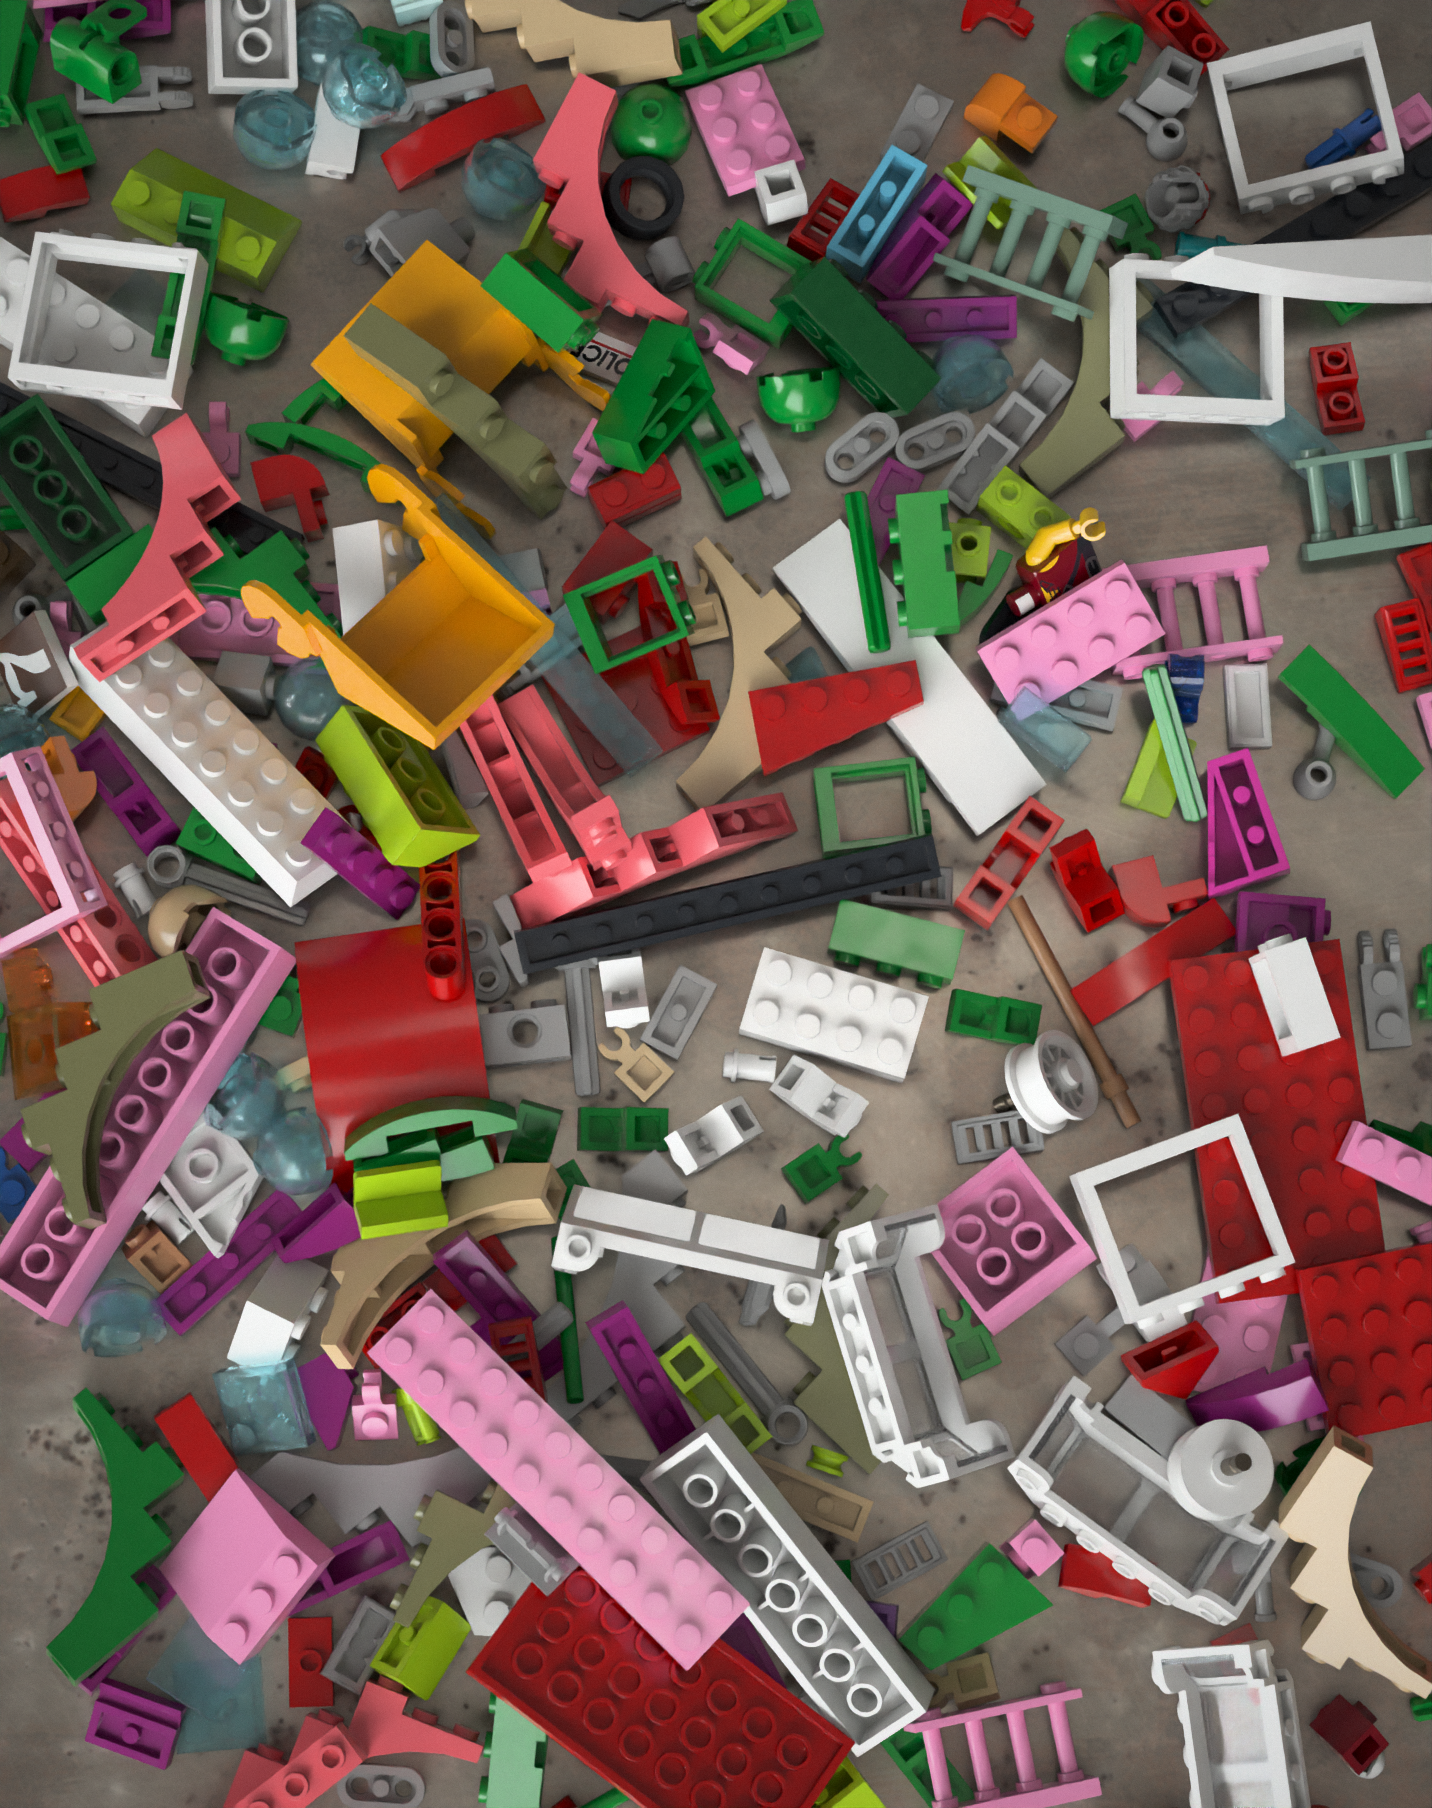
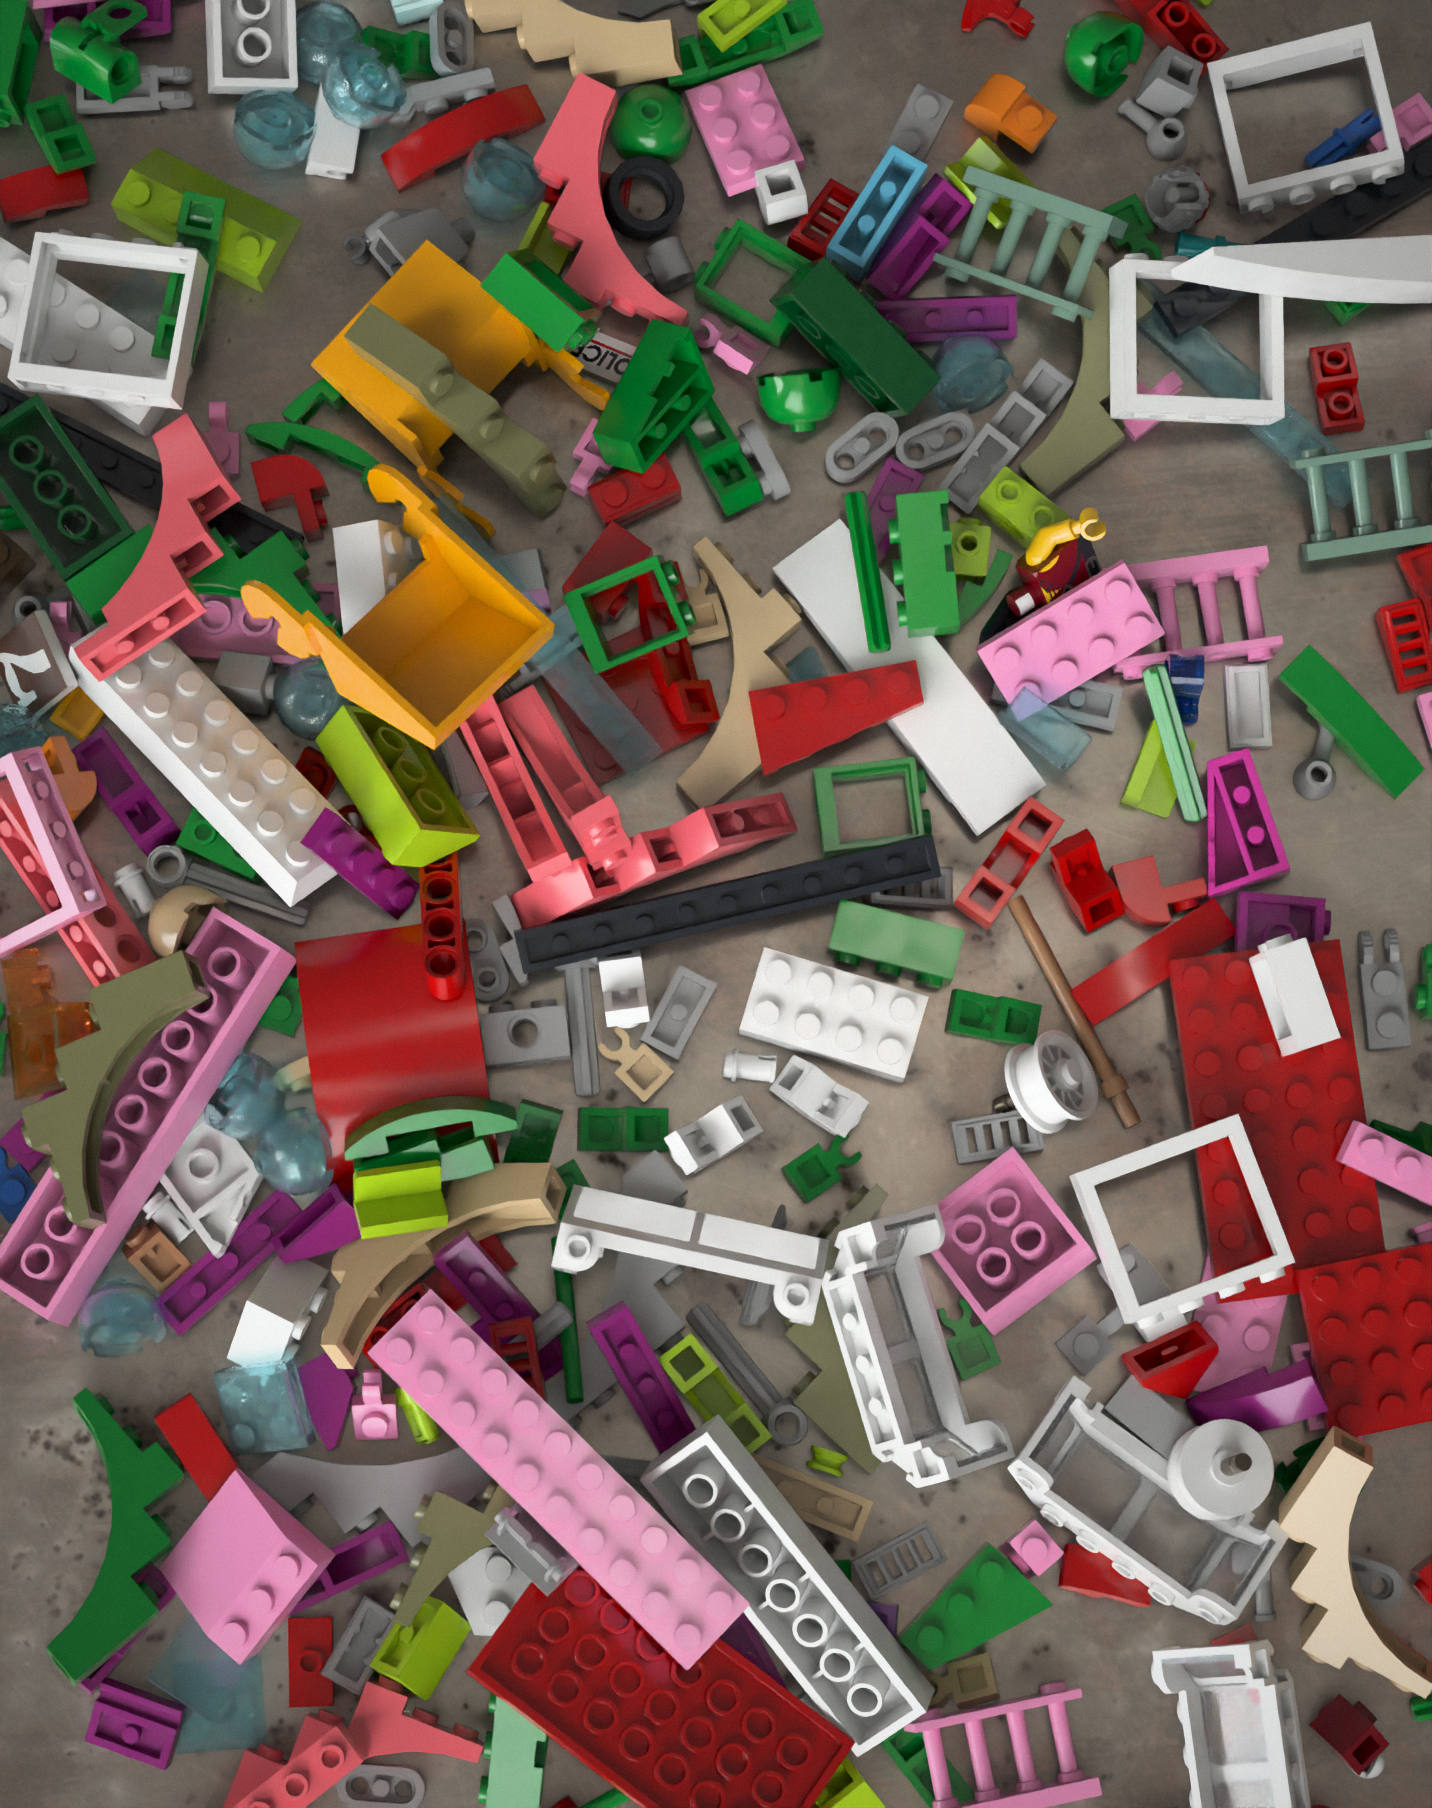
(243, 328): green cylinder -> none

